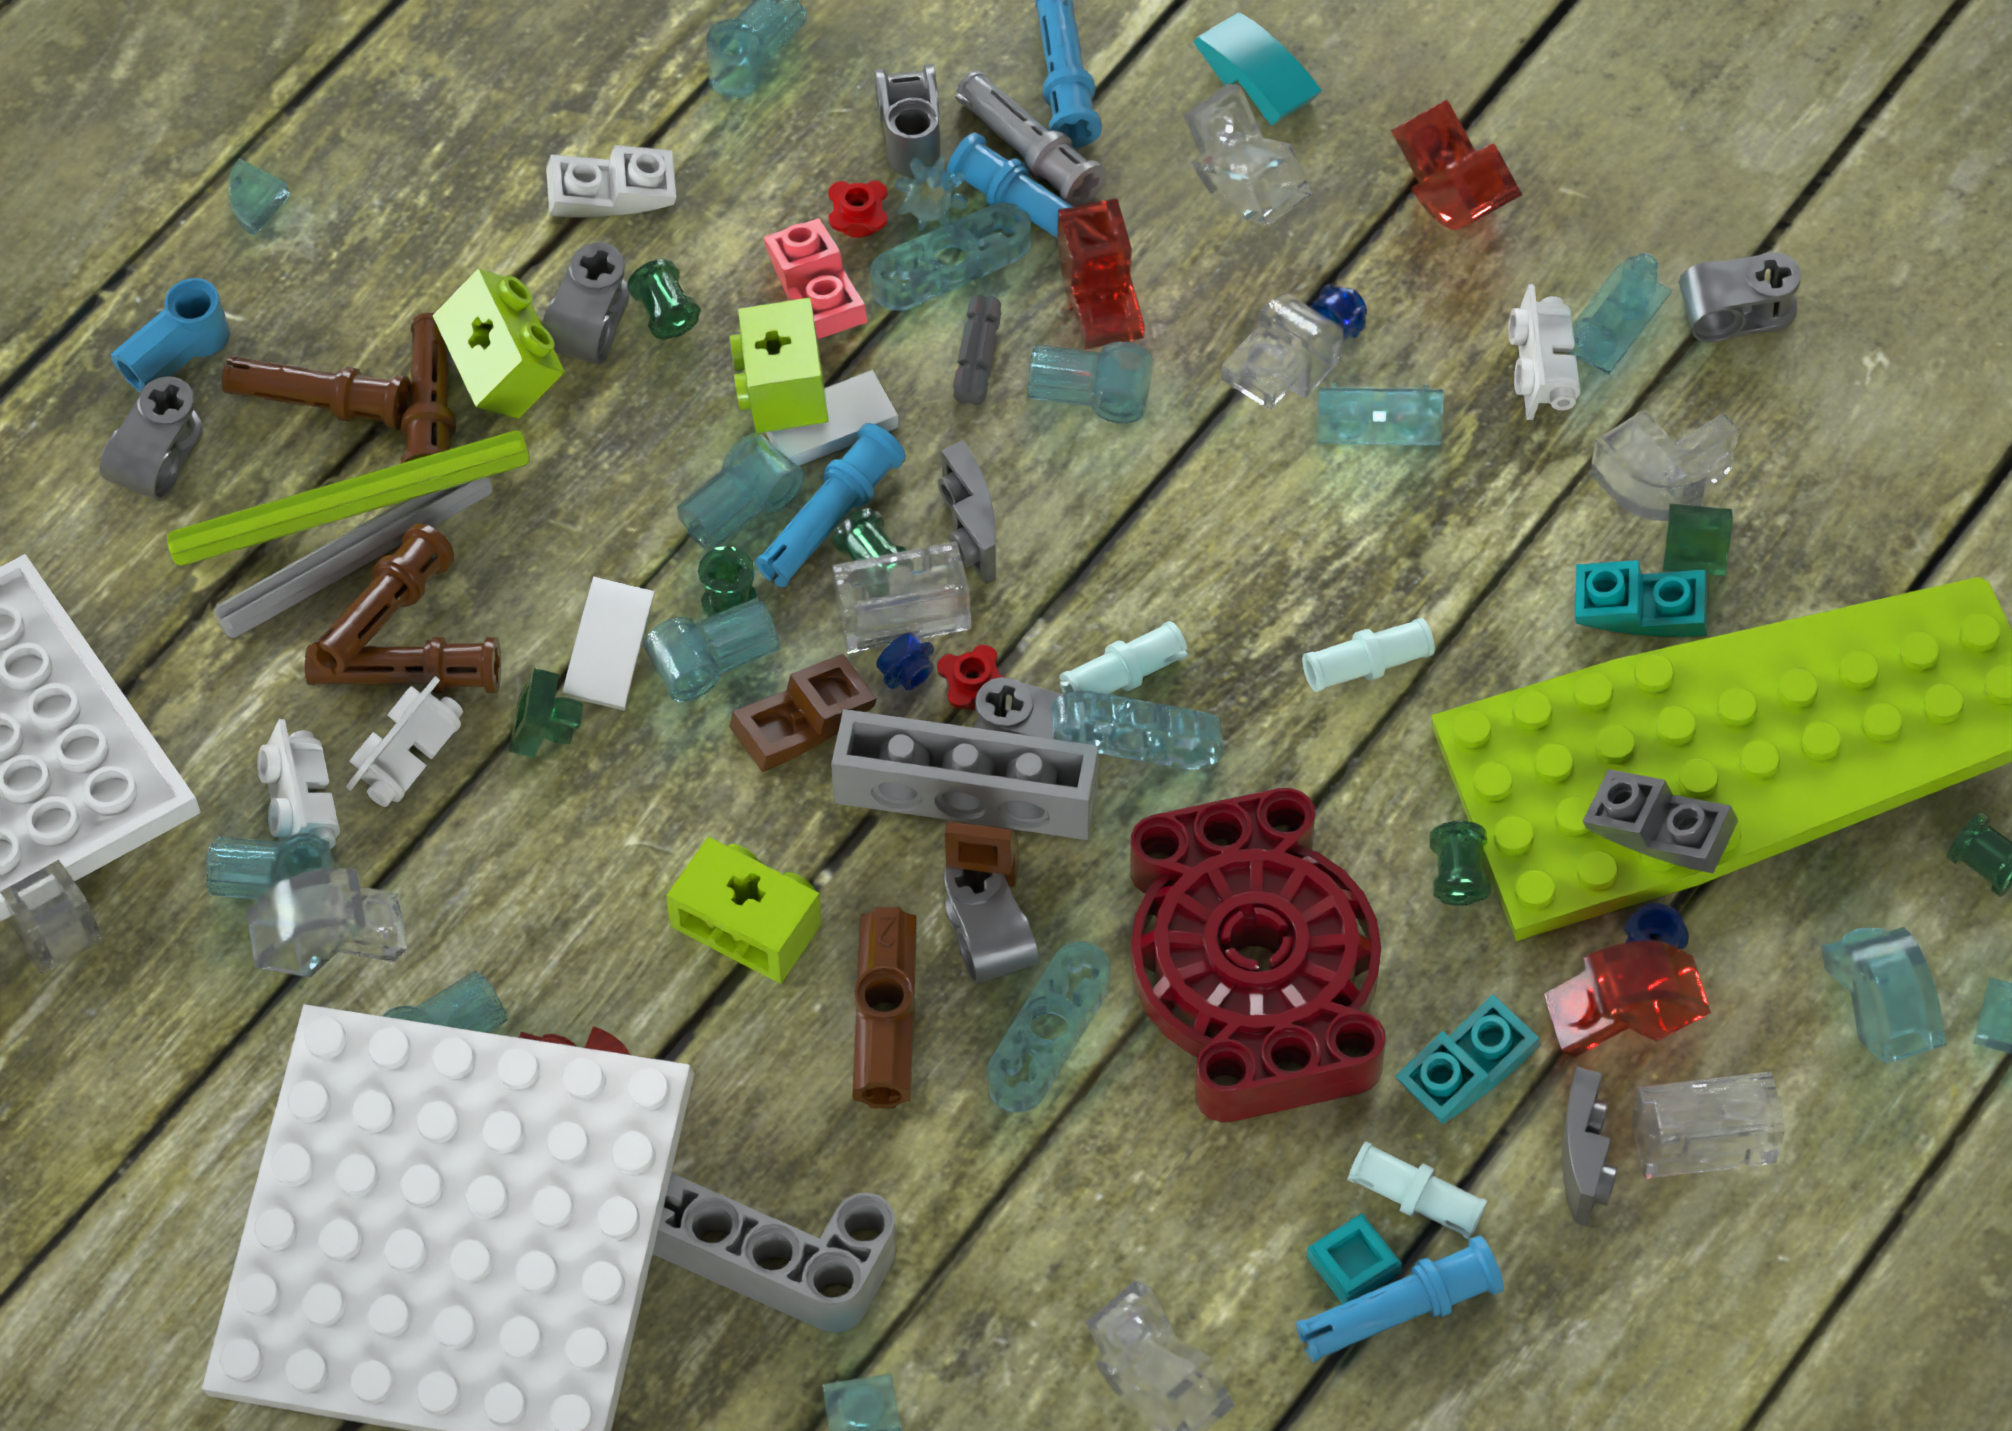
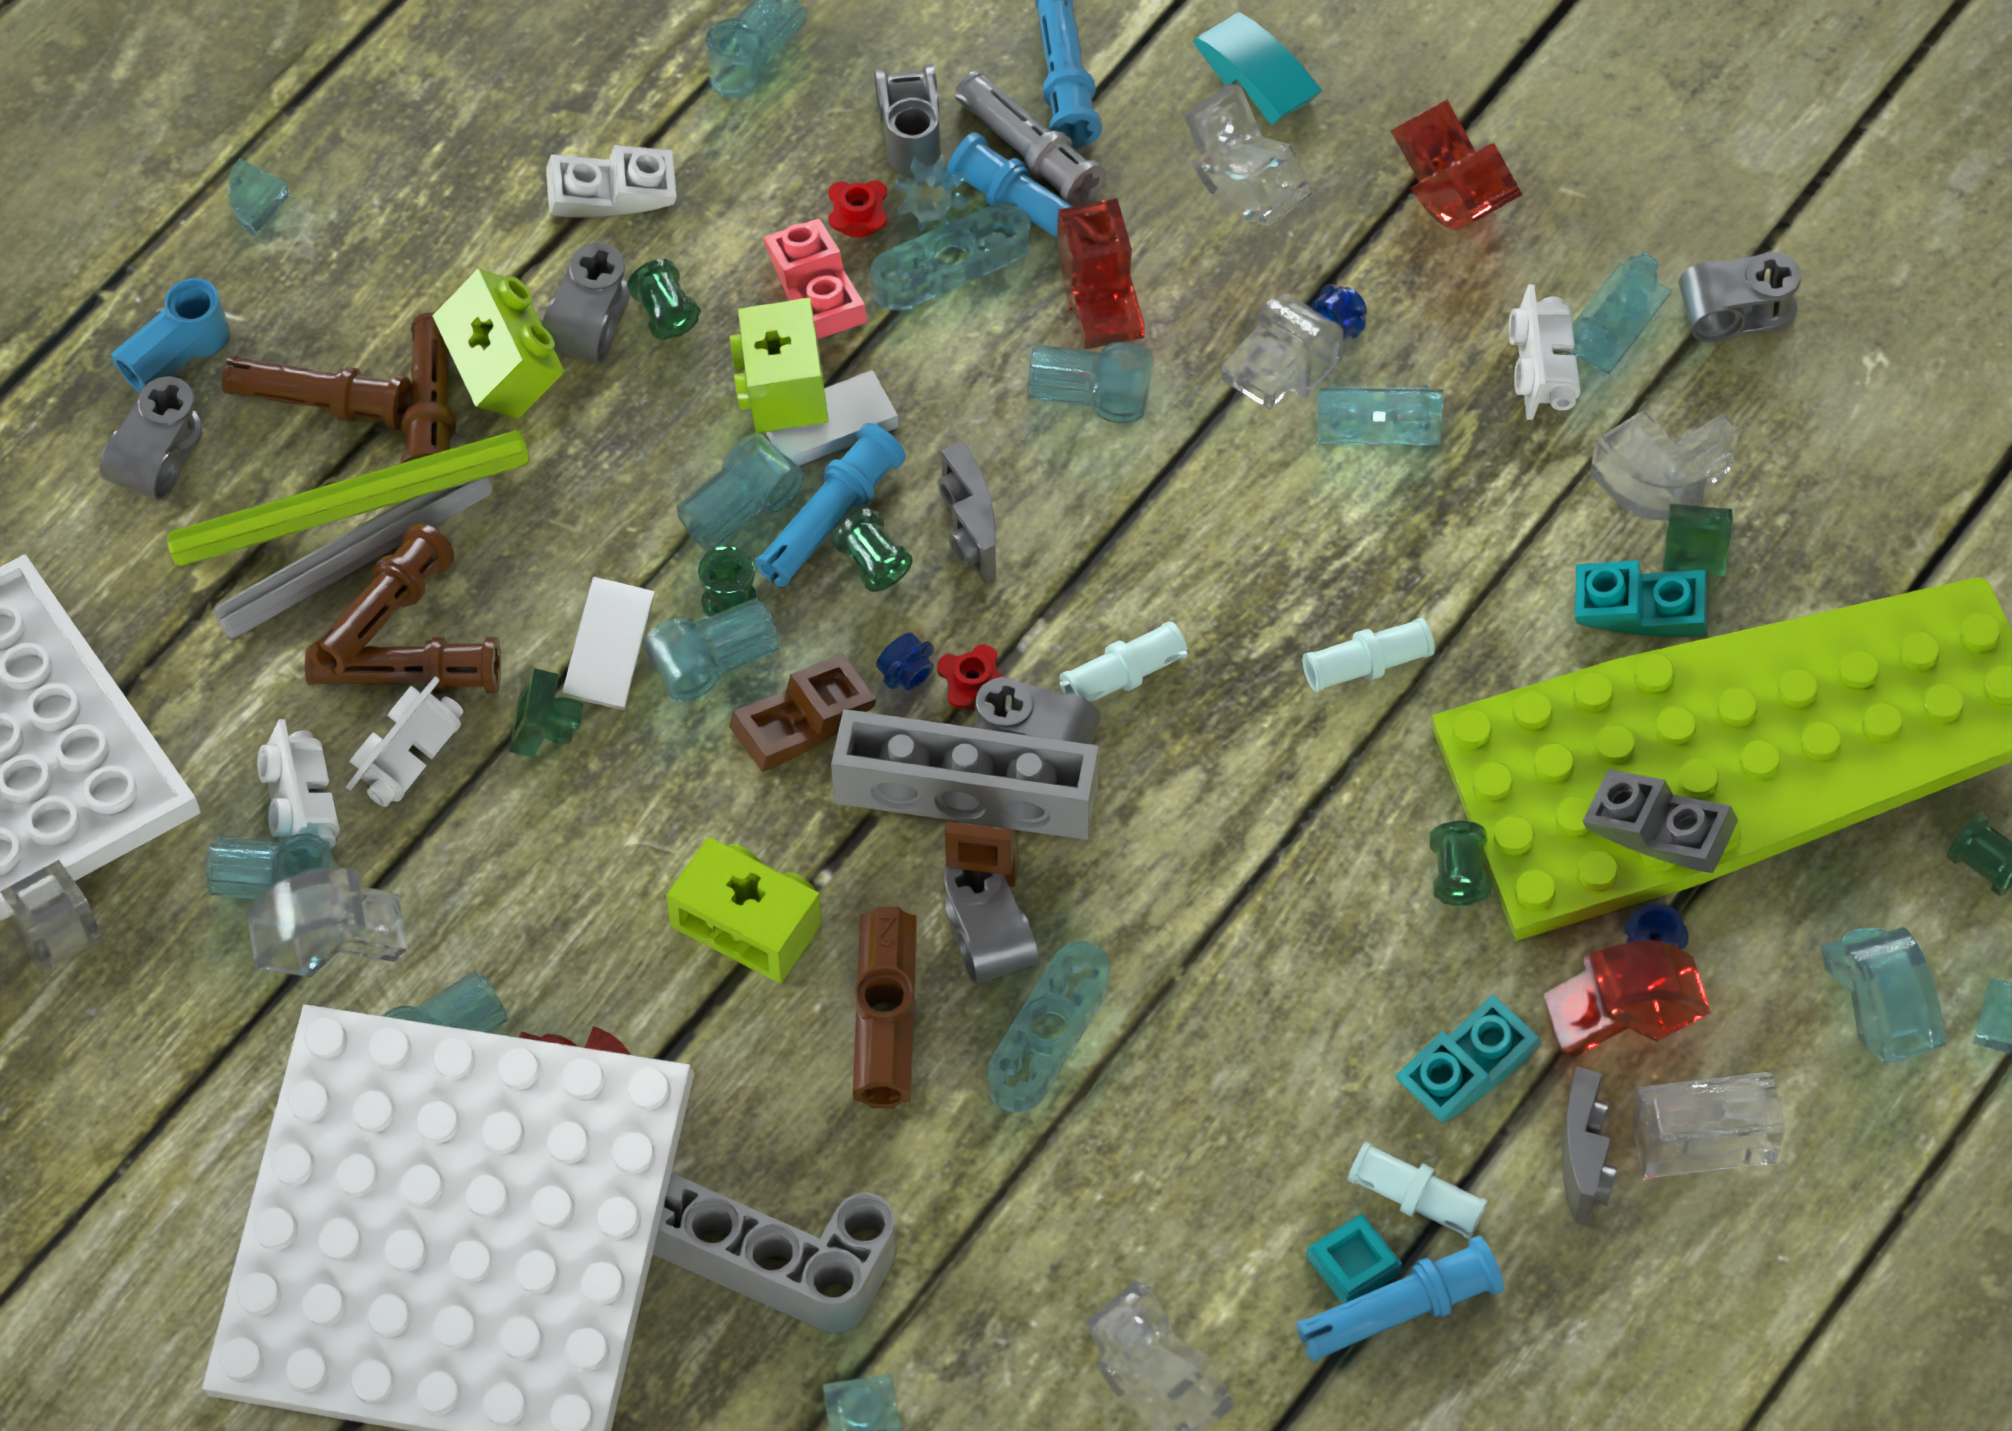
(900, 595): clear brick -> none
(977, 349): dark grey axle -> none
(1139, 729): clear light blue beam -> none
(1267, 895): dark red piece -> none

